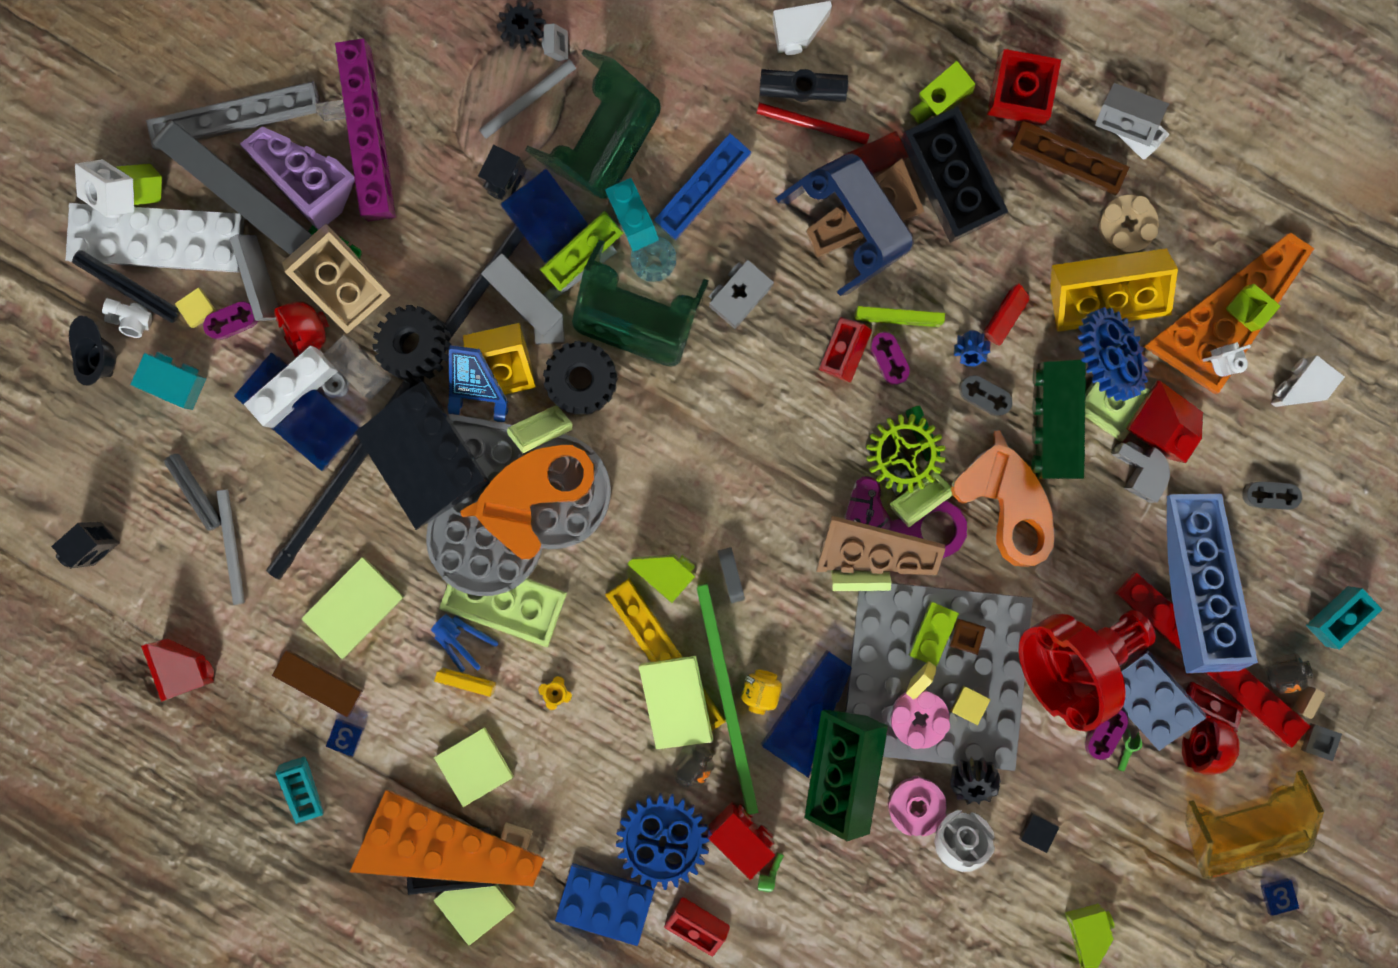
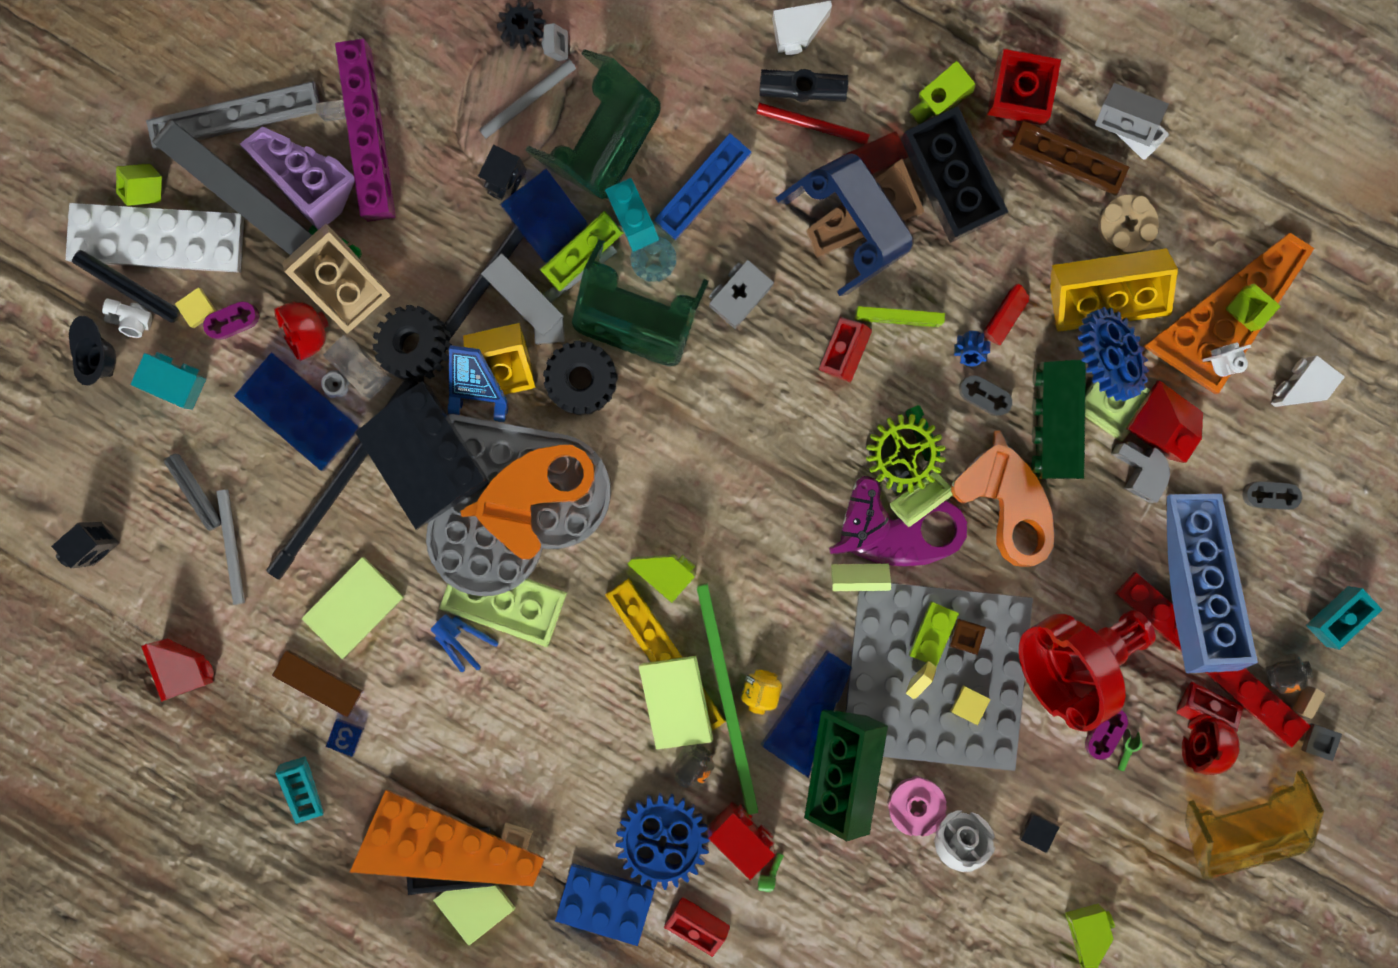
(104, 188): white brick -> none
(255, 276): light grey tile -> none
(277, 397): white arch -> none
(465, 682): yellow tile -> none
(473, 767): yellowish green tile -> none
(539, 428): yellowish green tile -> none
(551, 700): yellow plate -> none
(731, 575): dark grey beam -> none
(864, 547): medium nougat wing -> none
(896, 355): magenta beam -> none
(916, 735): bright pink plate -> none
(975, 780): black gear -> none
(1157, 701): sand blue plate -> none
(1279, 897): clear blue tile -> none

